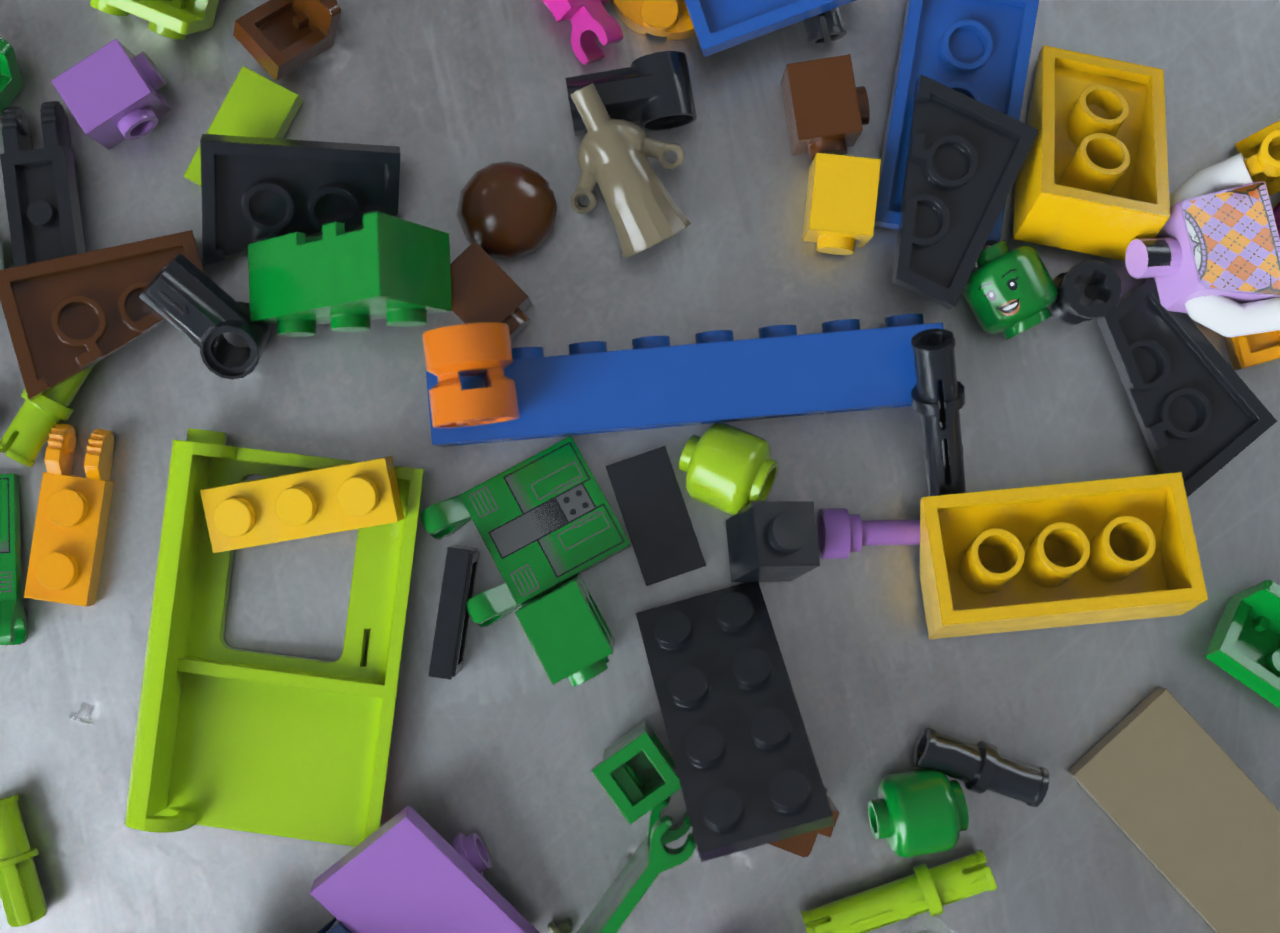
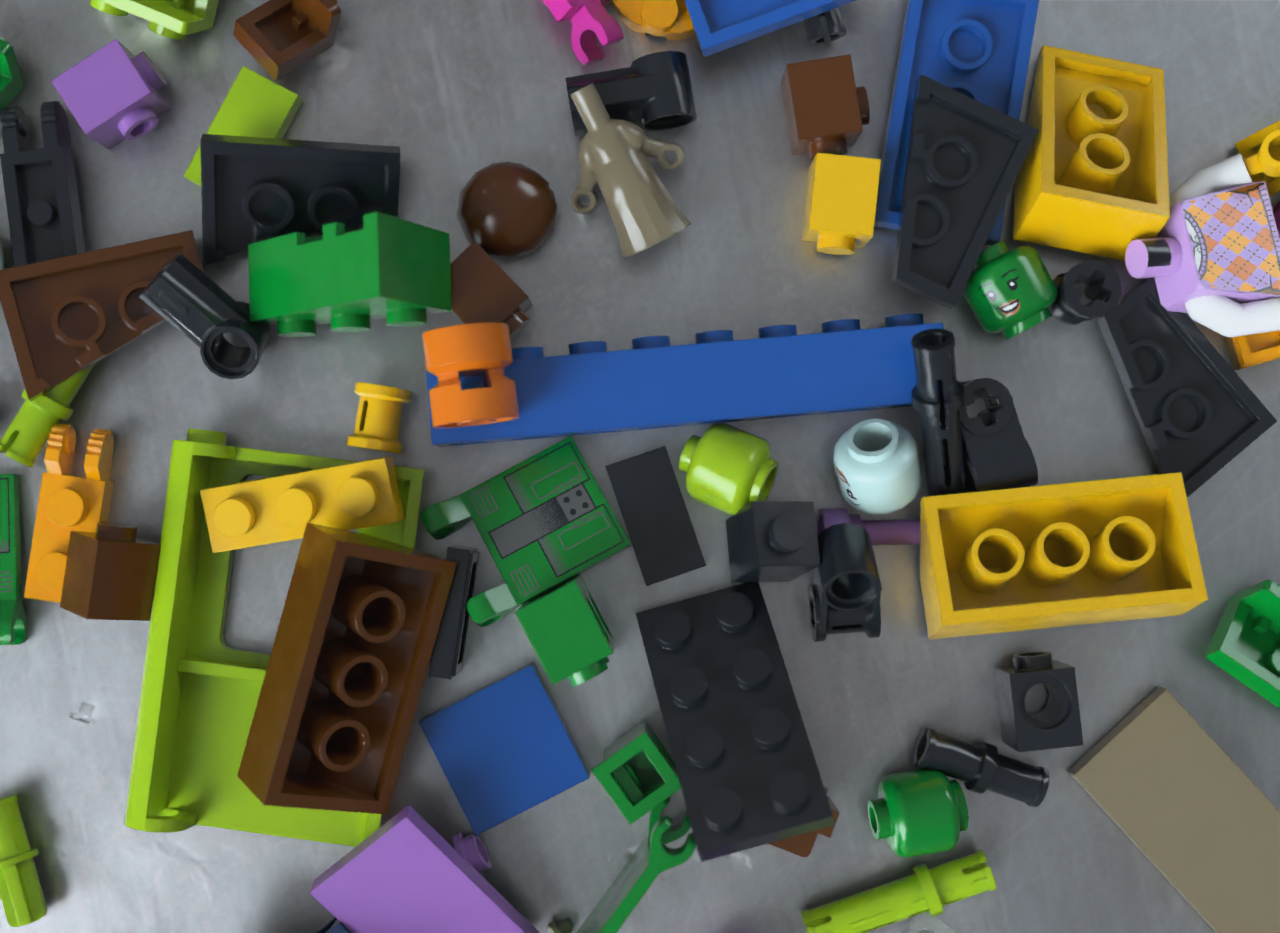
(110, 573): none -> reddish brown brick
(345, 672): none -> reddish brown slope
(378, 417): none -> yellow bush
(504, 748): none -> blue tile
(845, 585): none -> black piece
(877, 466): none -> light aqua head
(994, 442): none -> black piece
(1057, 723): none -> black brick

